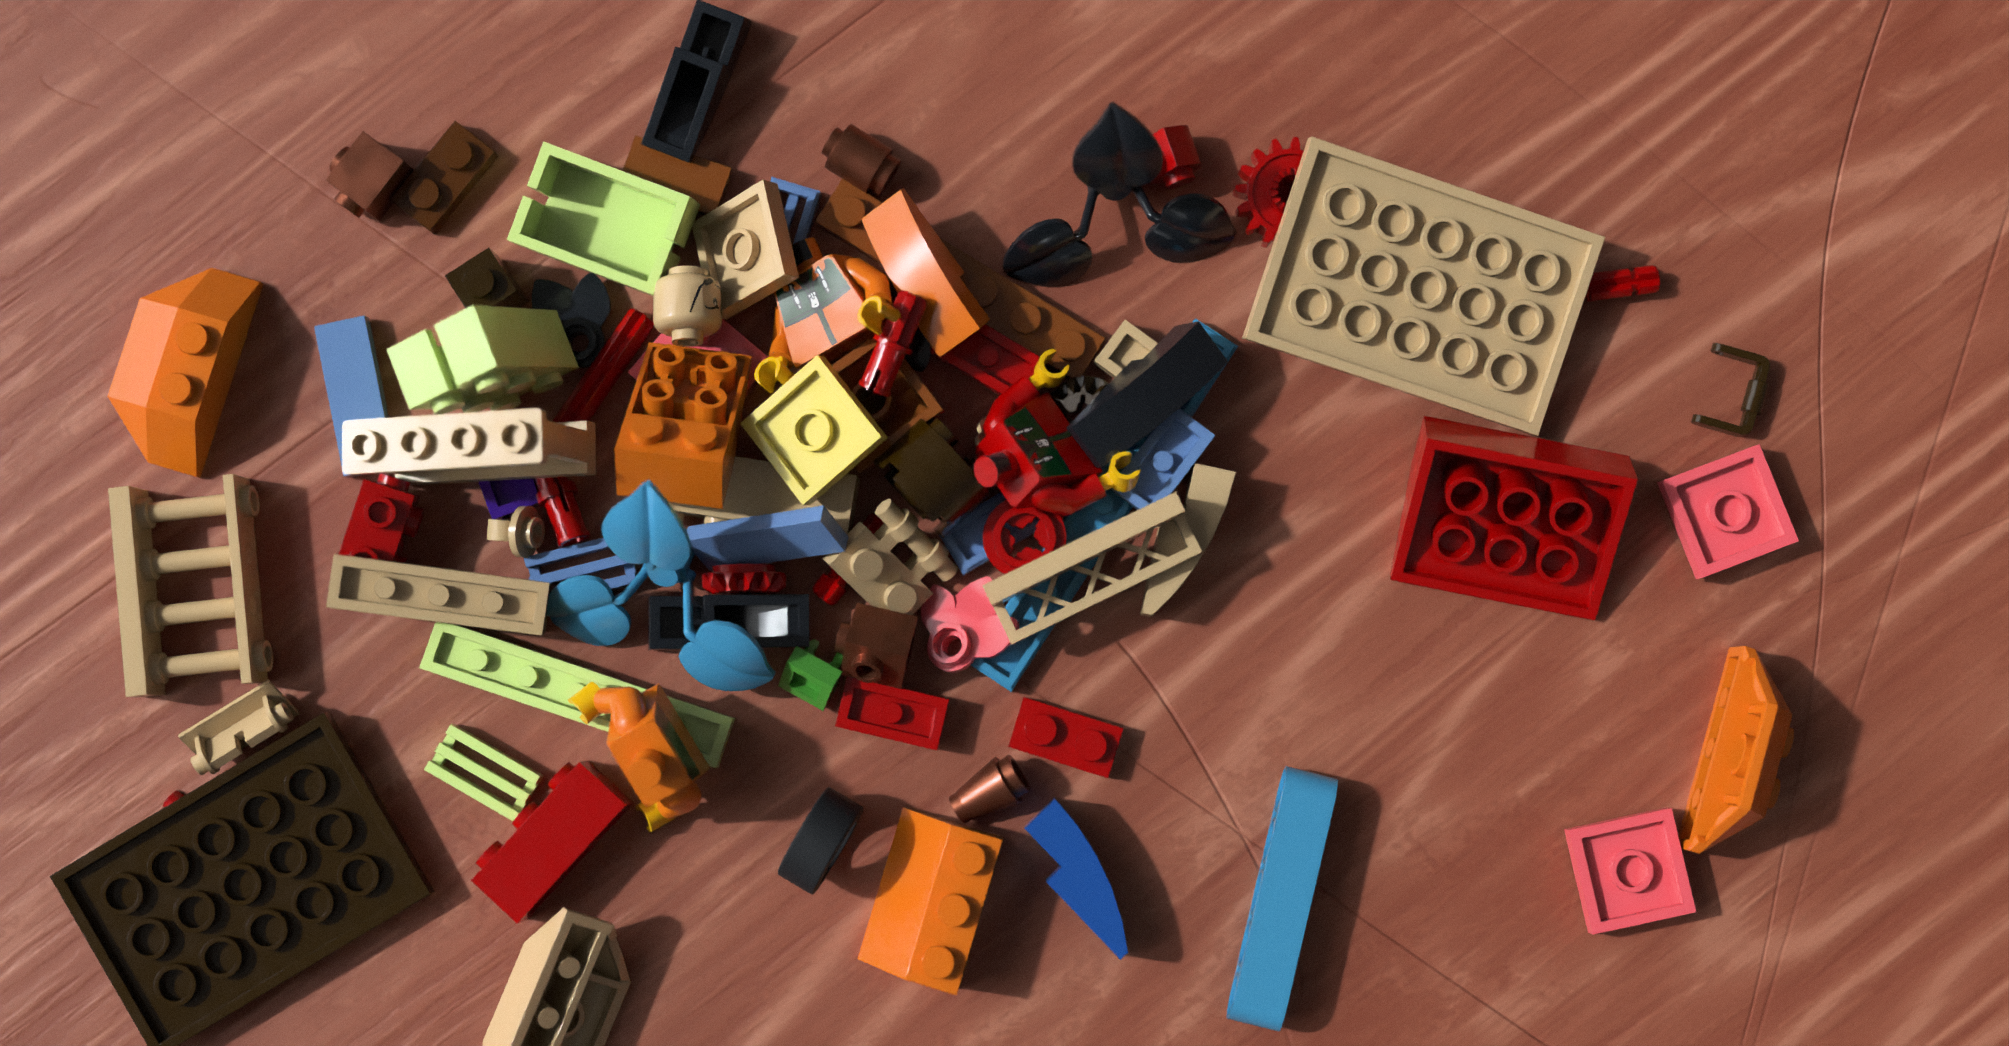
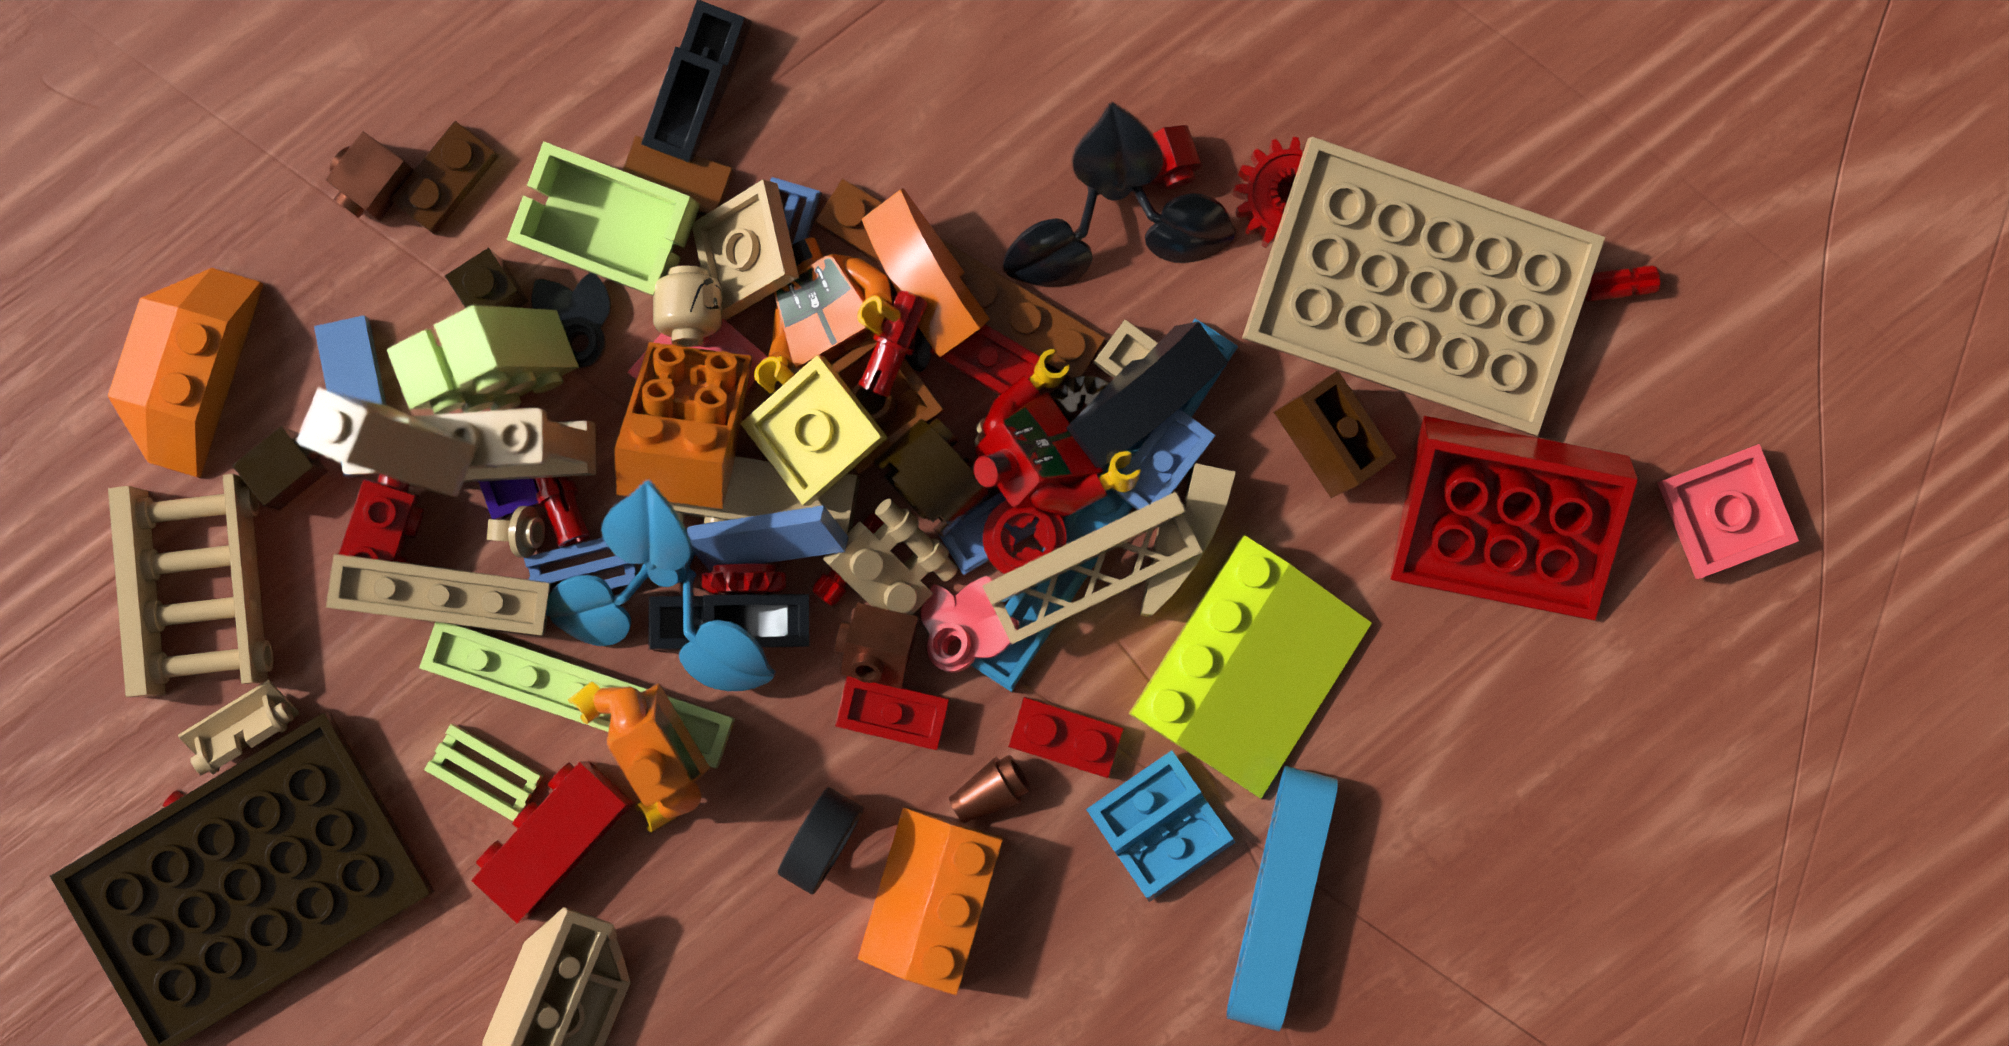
(280, 468): none -> dark brown brick
(387, 442): none -> tan slope
(606, 368): red axle -> none
(810, 676): bright green tile -> none
(860, 159): copper brick -> none
(1079, 874): blue slope -> none
(1160, 826): none -> dark azure slope
(1251, 666): none -> neon yellow slope
(1335, 434): none -> reddish brown brick
(1630, 870): coral plate -> none
(1738, 755): orange wedge -> none
(1754, 396): dark brown piece -> none

